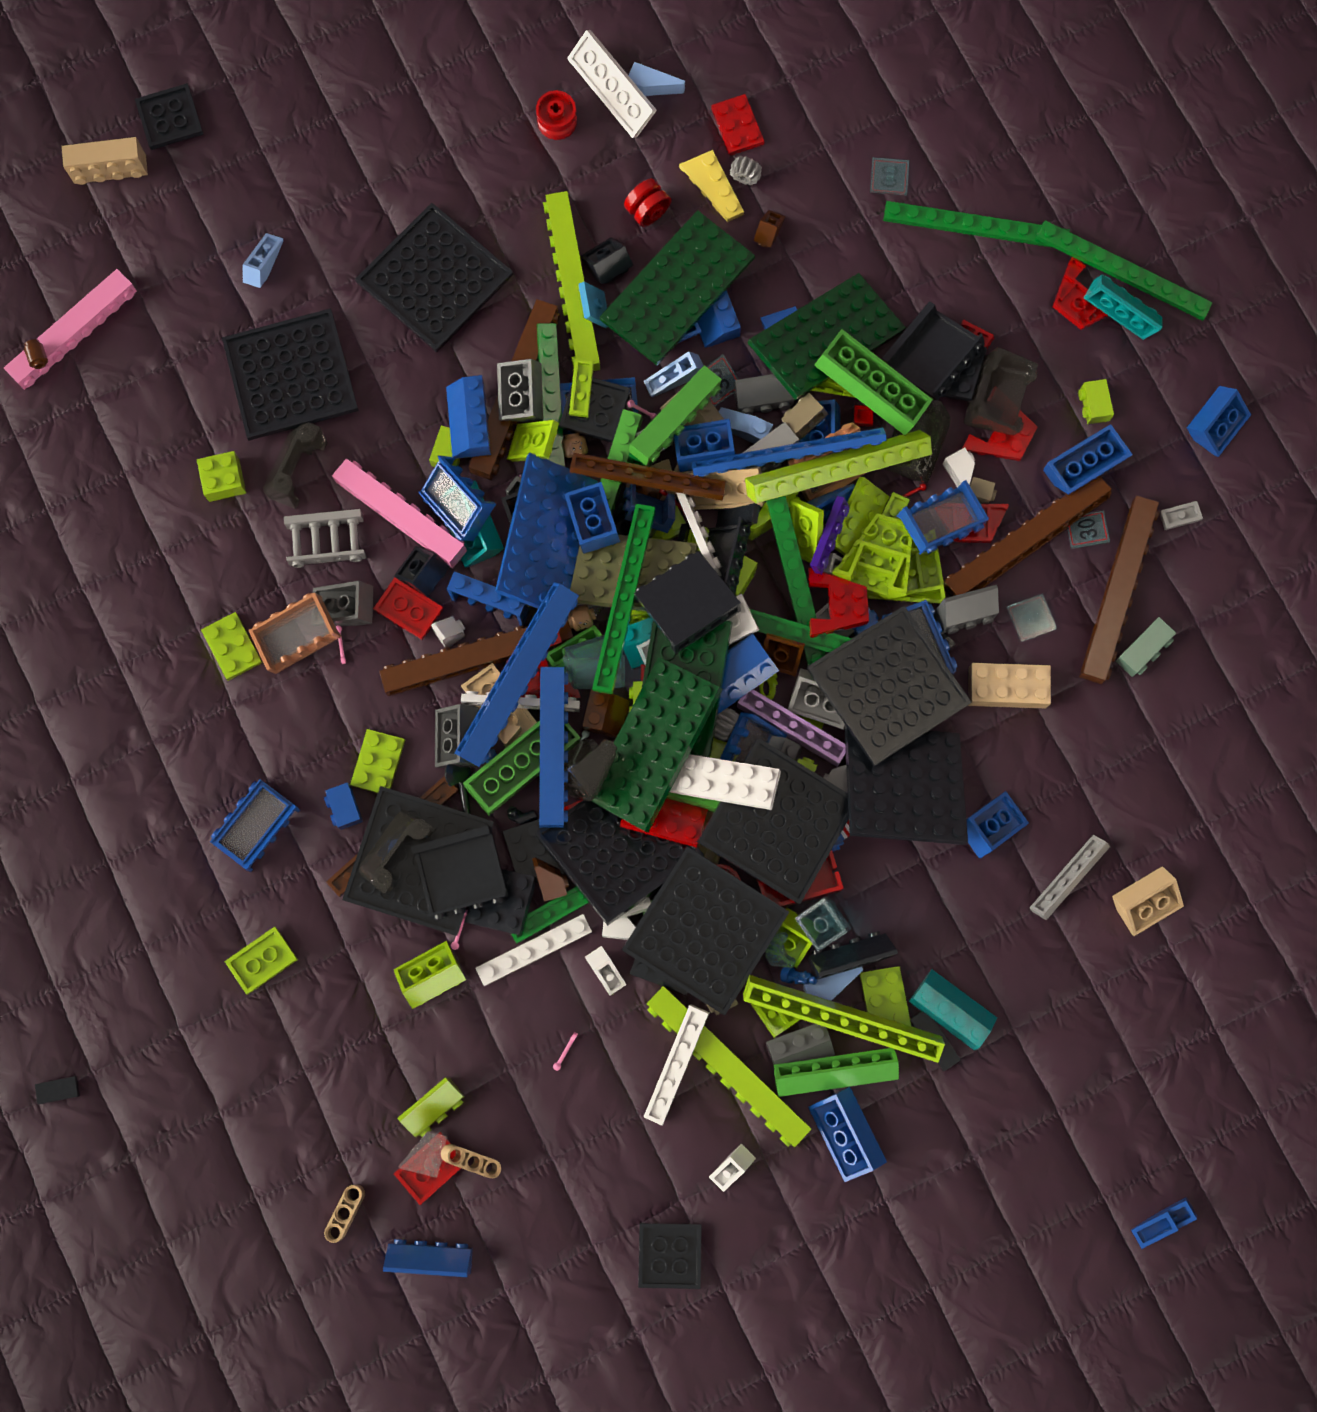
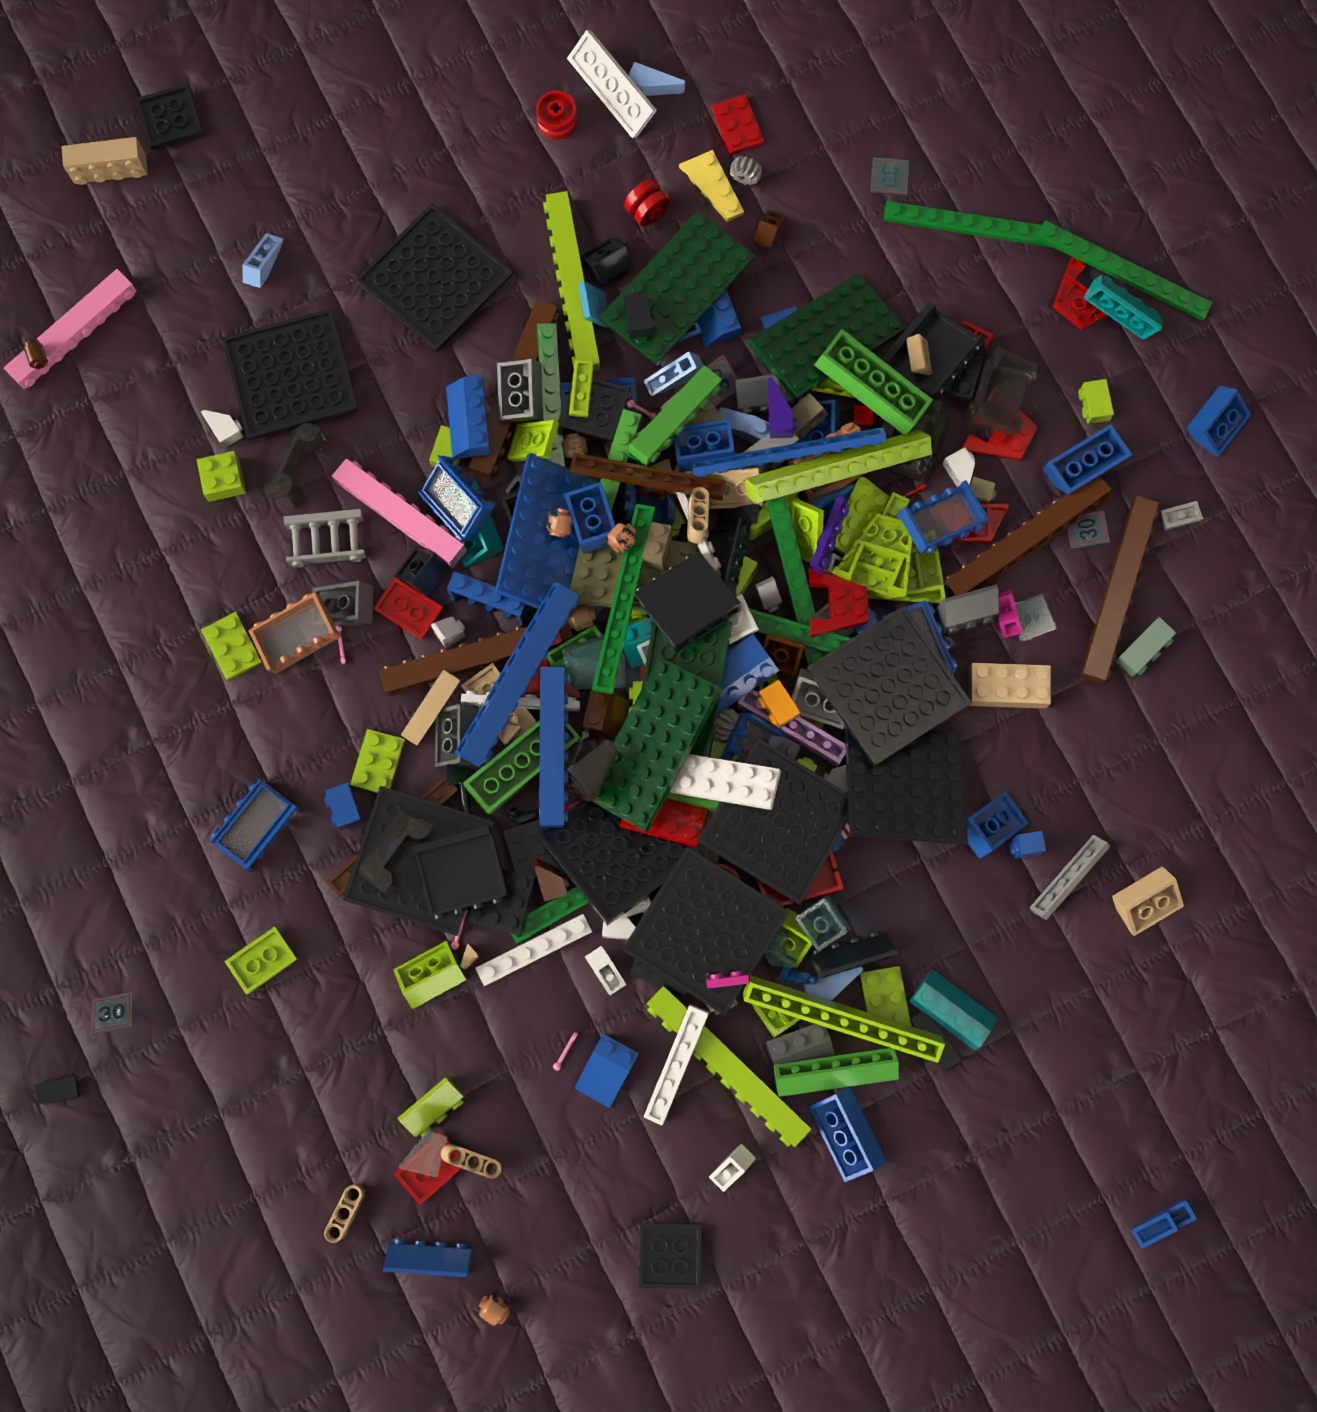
(112, 1013): none -> clear light blue piece
(224, 427): none -> white slope
(430, 707): none -> tan tile
(469, 957): none -> tan slope
(494, 1309): none -> nougat head
(560, 523): none -> nougat head
(606, 1070): none -> blue slope
(622, 537): none -> nougat head
(638, 315): none -> black brick
(657, 546): none -> dark tan brick
(698, 515): none -> tan beam
(719, 980): none -> dark pink plate
(768, 596): none -> light grey slope
(778, 704): none -> light orange brick
(780, 414): none -> dark purple slope
(919, 355): none -> tan slope
(1008, 615): none -> dark pink slope
(1027, 845): none -> blue brick

